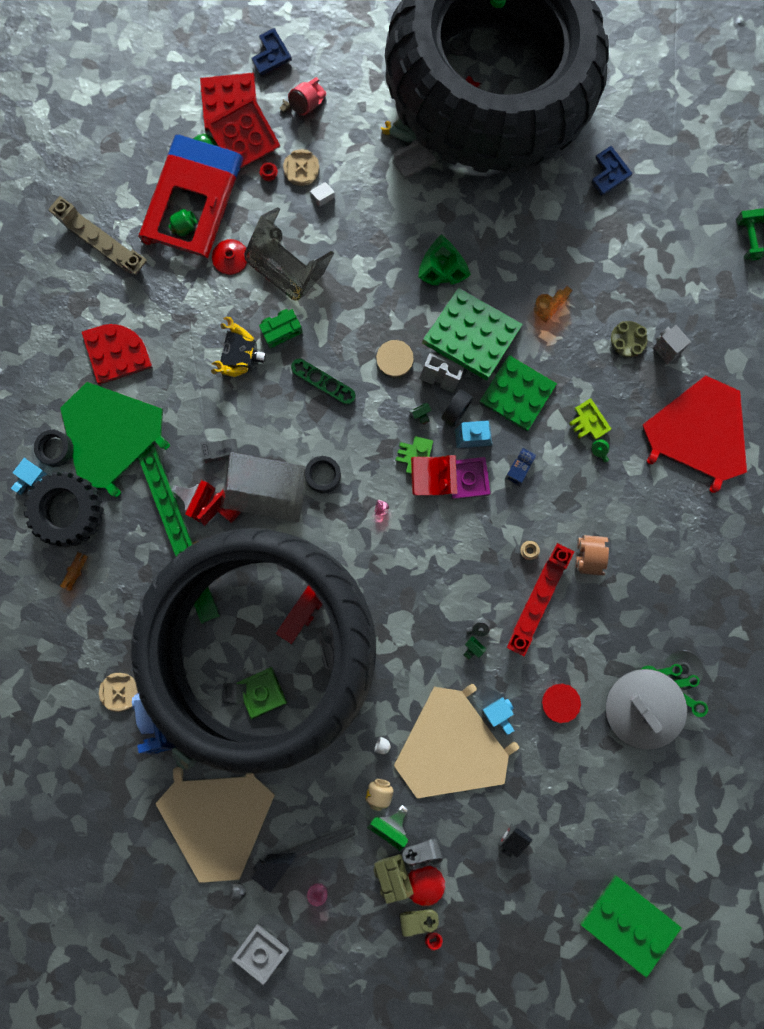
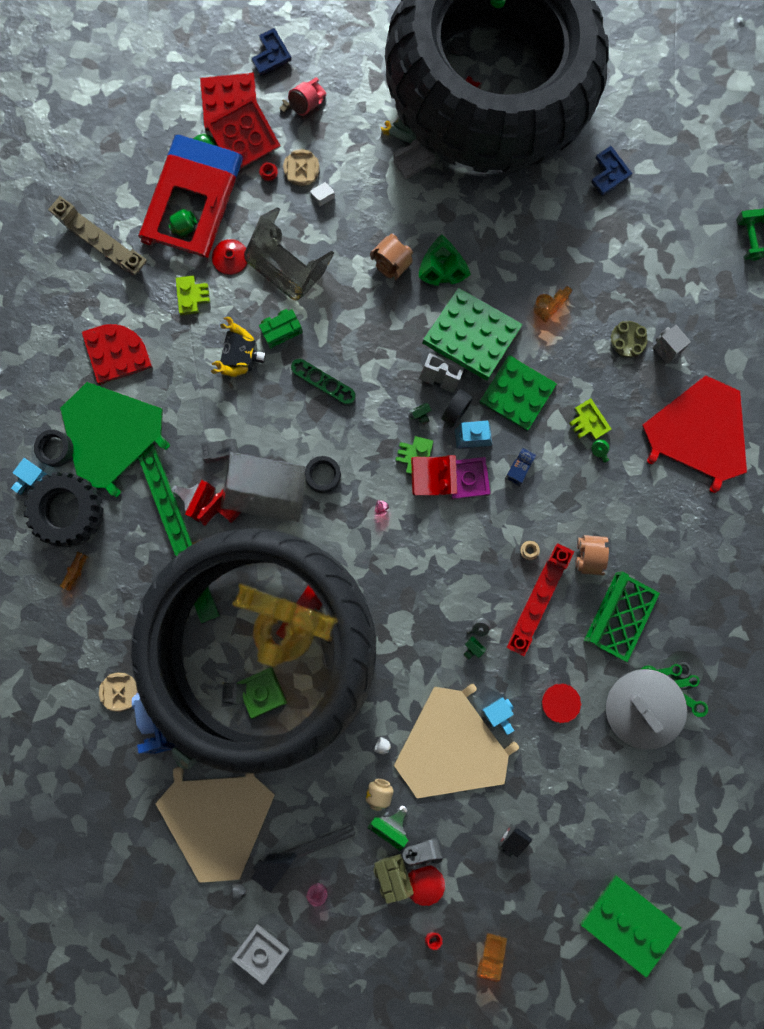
(190, 295): none -> lime hinge
(300, 630): none -> clear yellow piece
(392, 256): none -> nougat brick
(394, 358): tan tile -> none
(415, 922): olive piece -> none
(492, 958): none -> clear orange plate
(606, 611): none -> green fence

